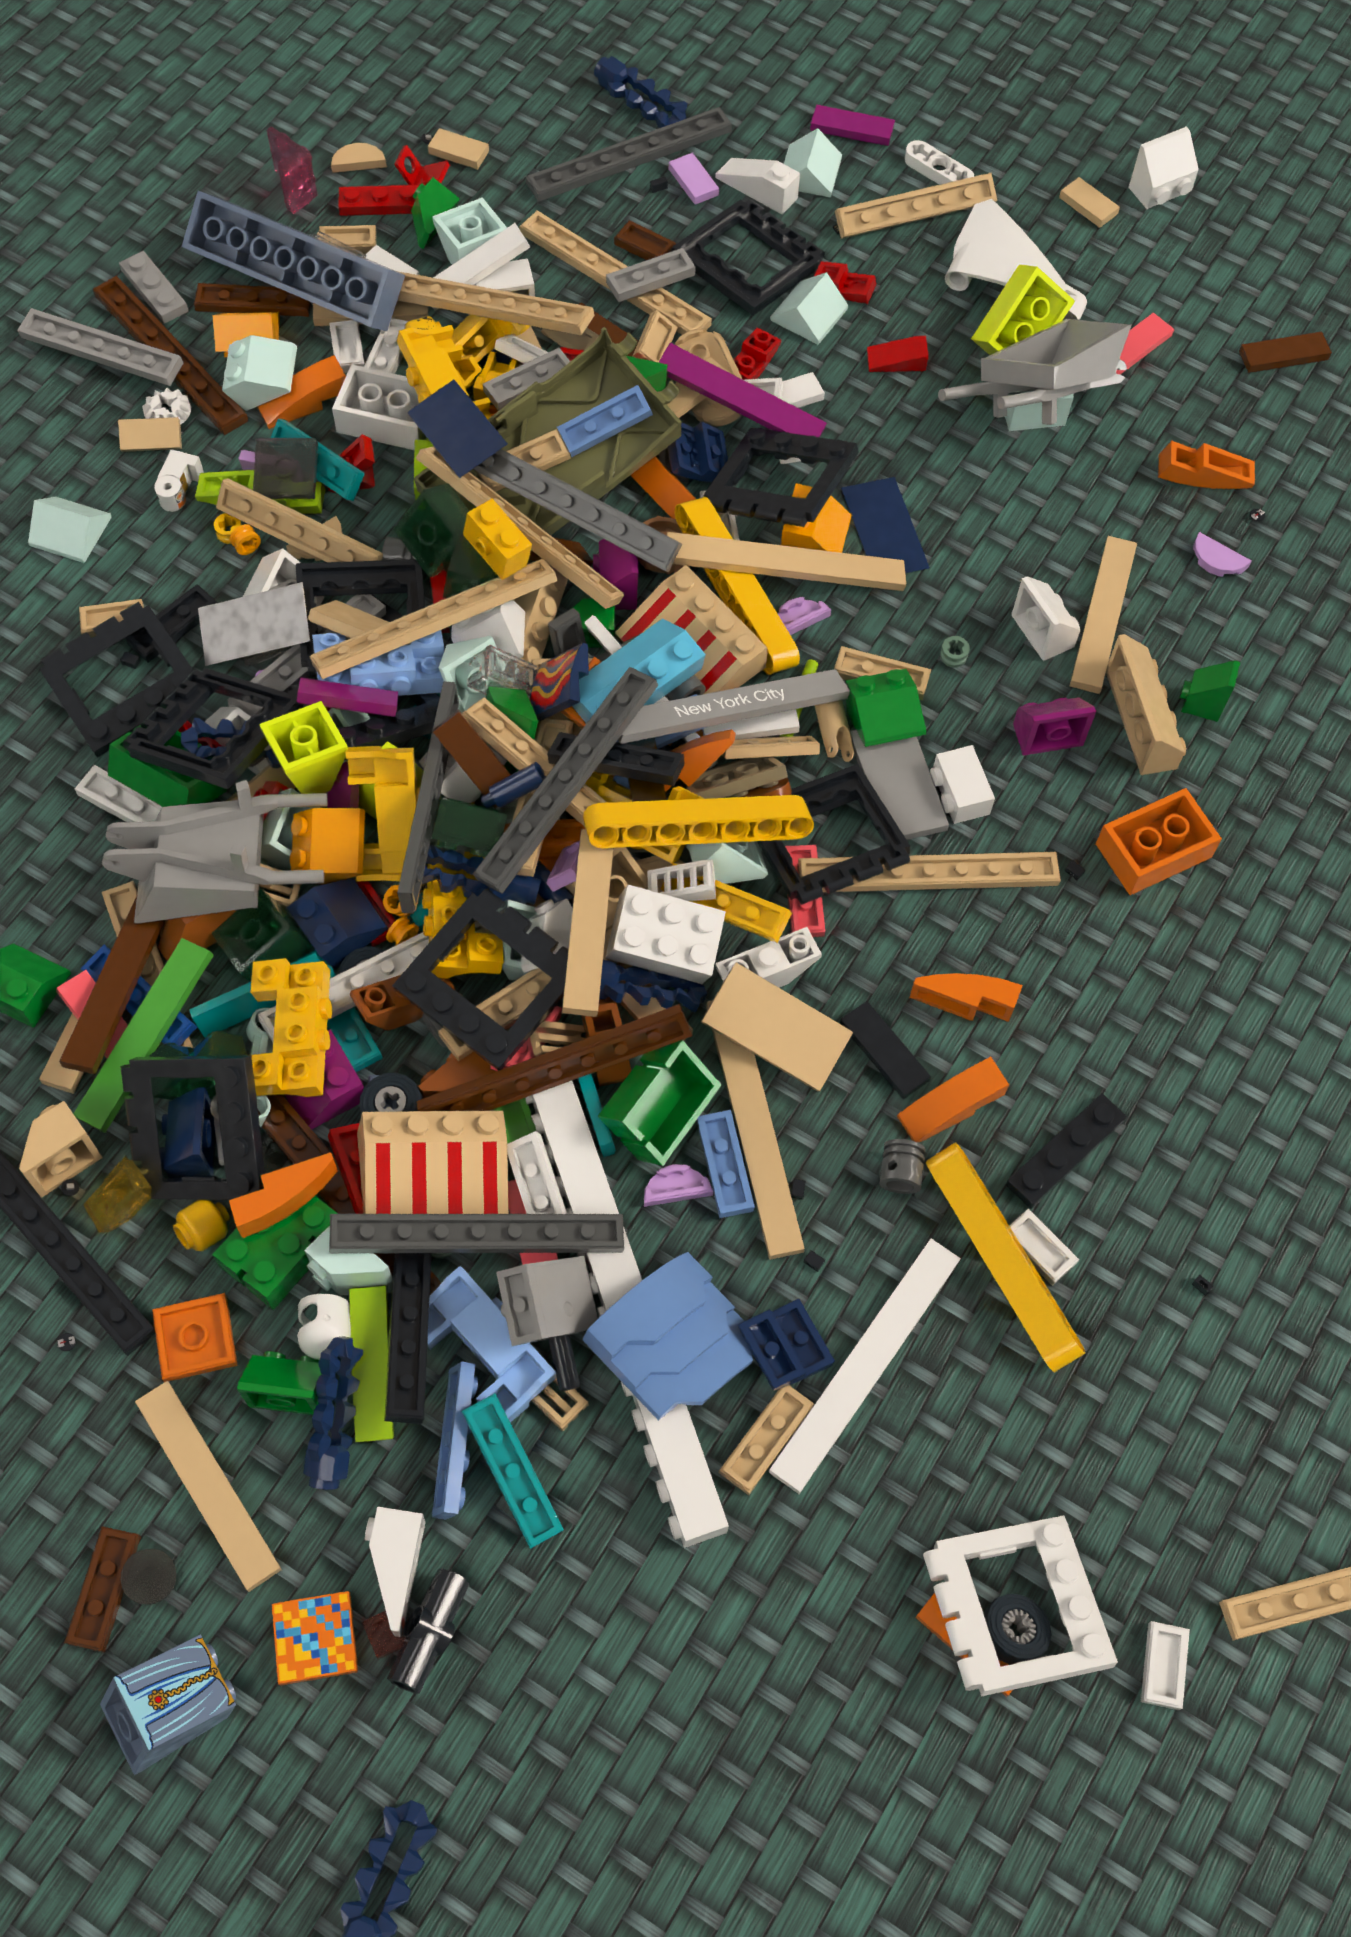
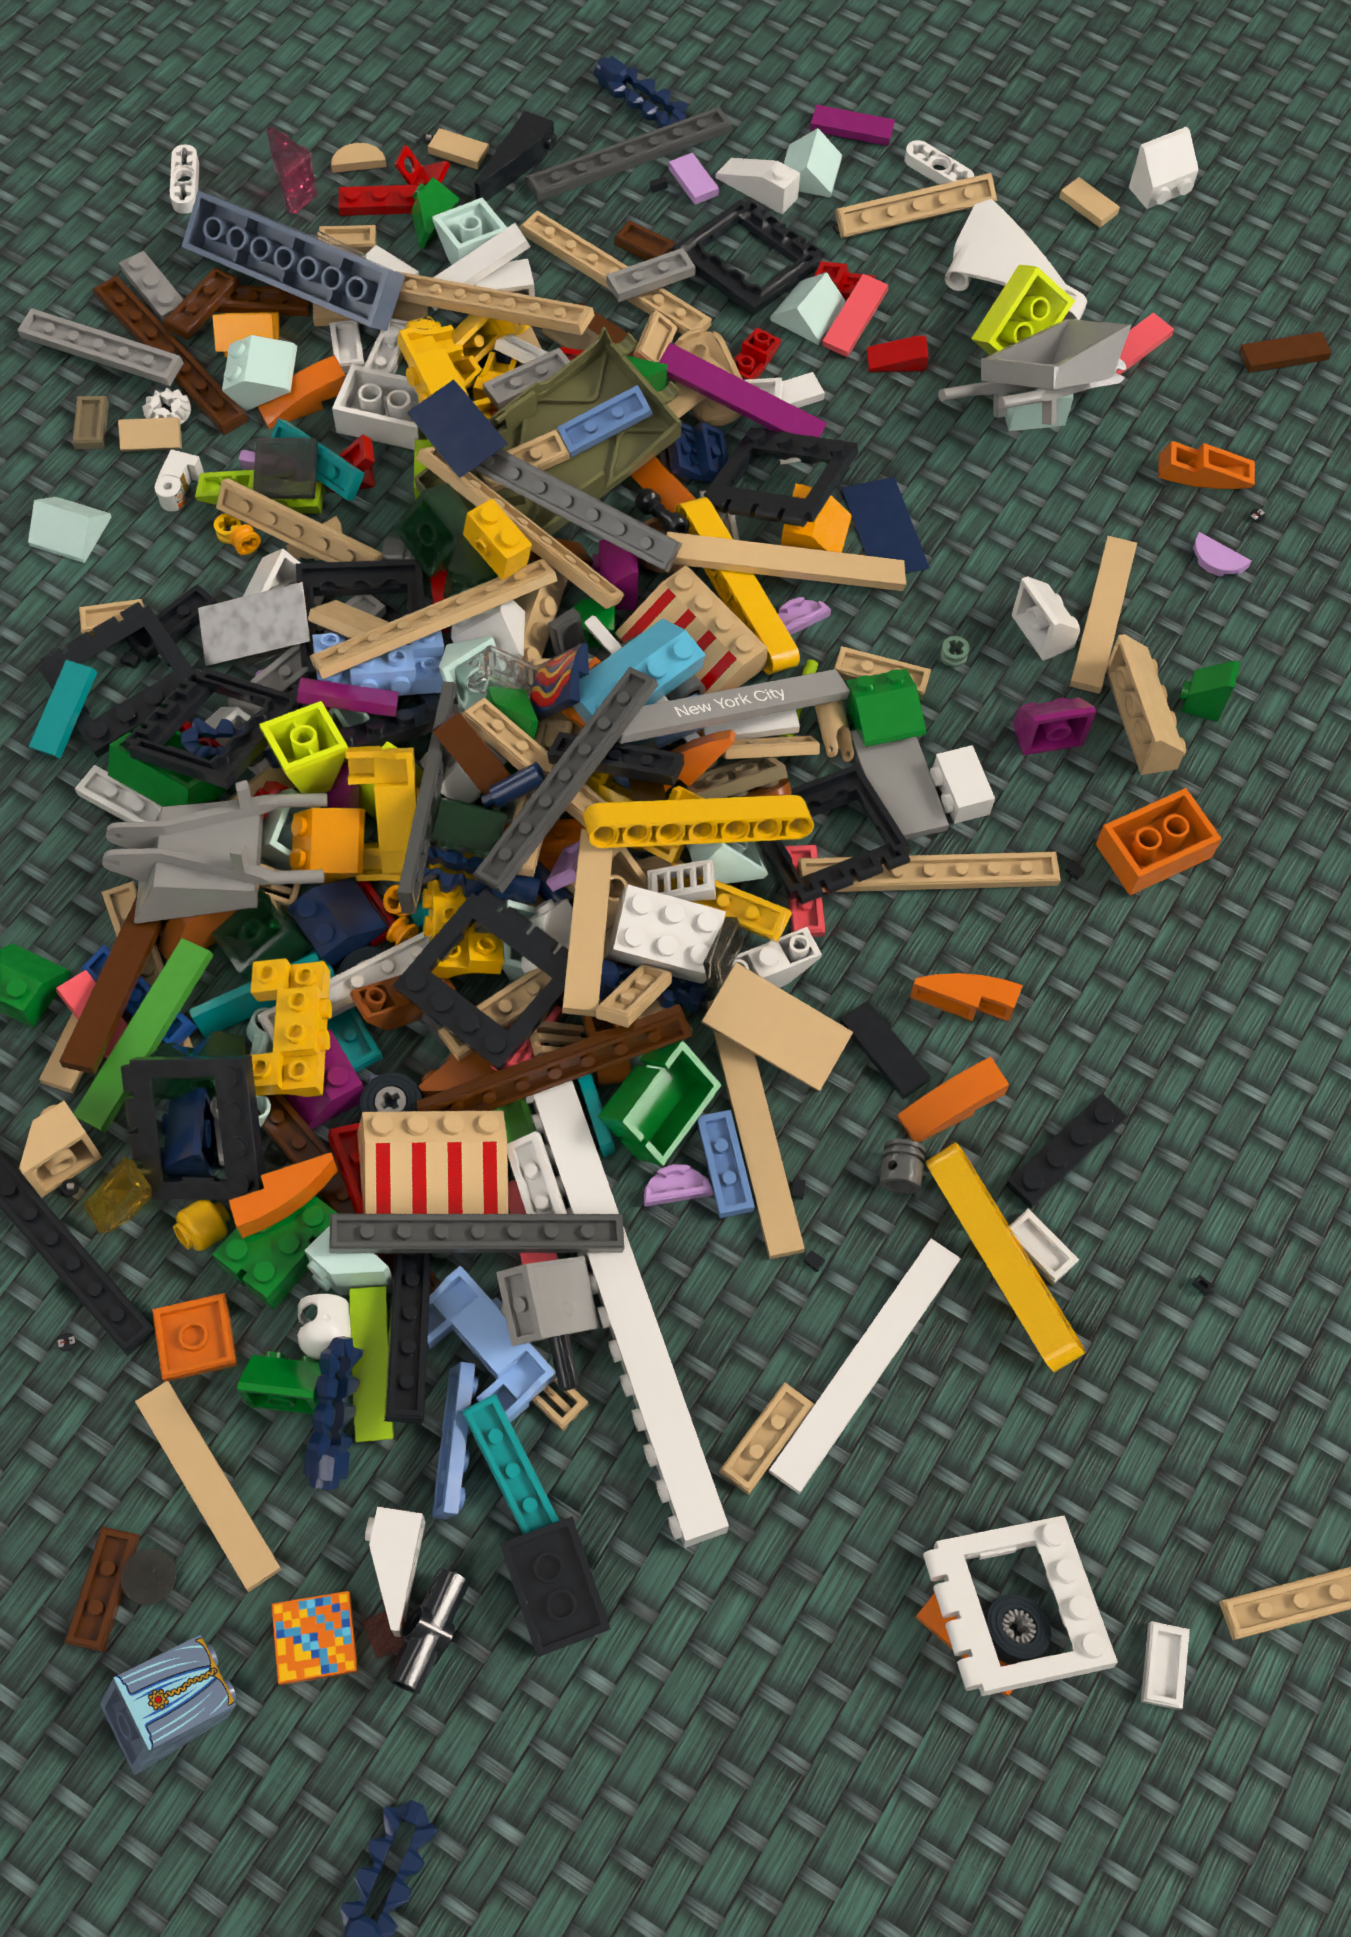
(63, 709): none -> teal tile
(90, 422): none -> dark tan tile
(179, 170): none -> white beam
(201, 303): none -> reddish brown tile
(517, 154): none -> black slope
(554, 1586): none -> black plate
(634, 995): none -> tan tile
(650, 504): none -> black piece
(671, 1338): medium blue slope -> none
(723, 952): none -> clear smoke tile
(786, 1345): dark blue slope -> none
(855, 315): none -> coral tile

